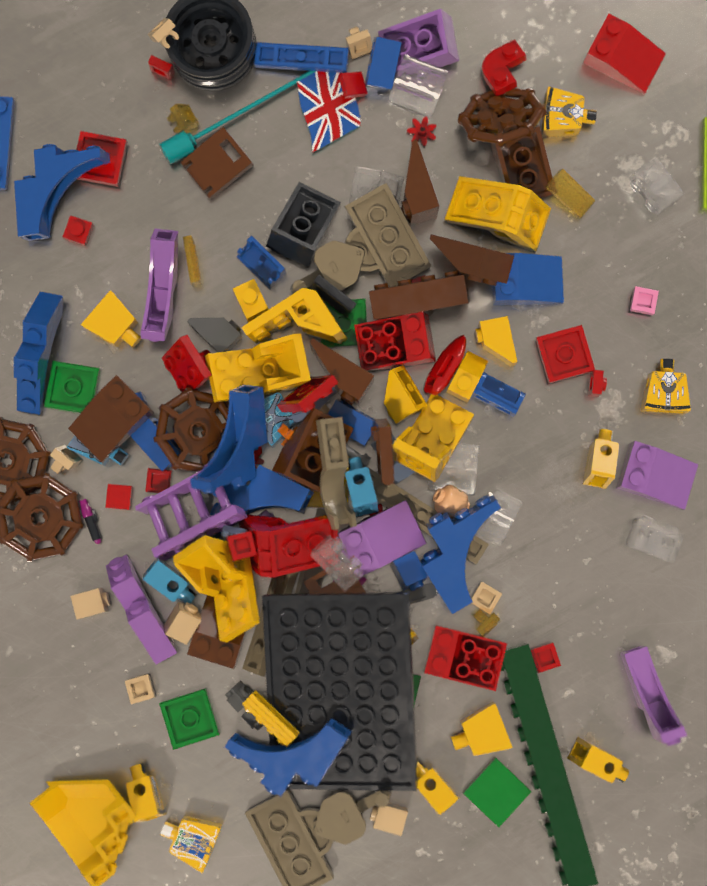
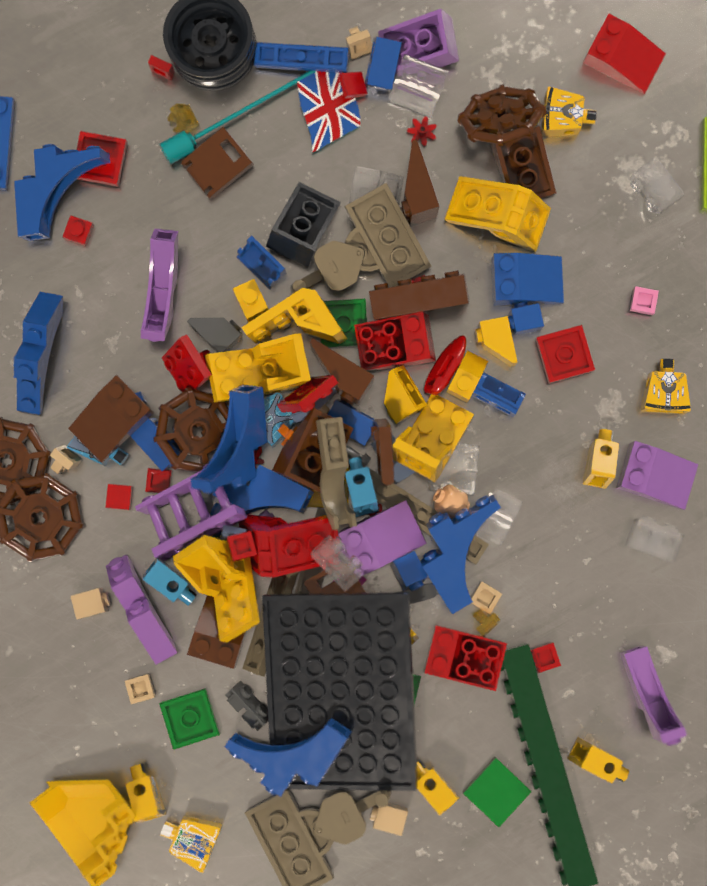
(71, 386): green tile -> none
(90, 519): piece -> none
(112, 322): yellow torso -> none
(161, 31): tan tile -> none
(182, 622): tan brick -> none
(192, 261): clear yellow tile -> none
(270, 718): yellow piece -> none
(333, 296): black tile -> none
(479, 262): reddish brown slope -> none
(483, 732): yellow torso -> none
(497, 66): red plate -> none
(525, 318): none -> blue brick
(570, 193): clear yellow tile -> none
(597, 383): red plate -> none

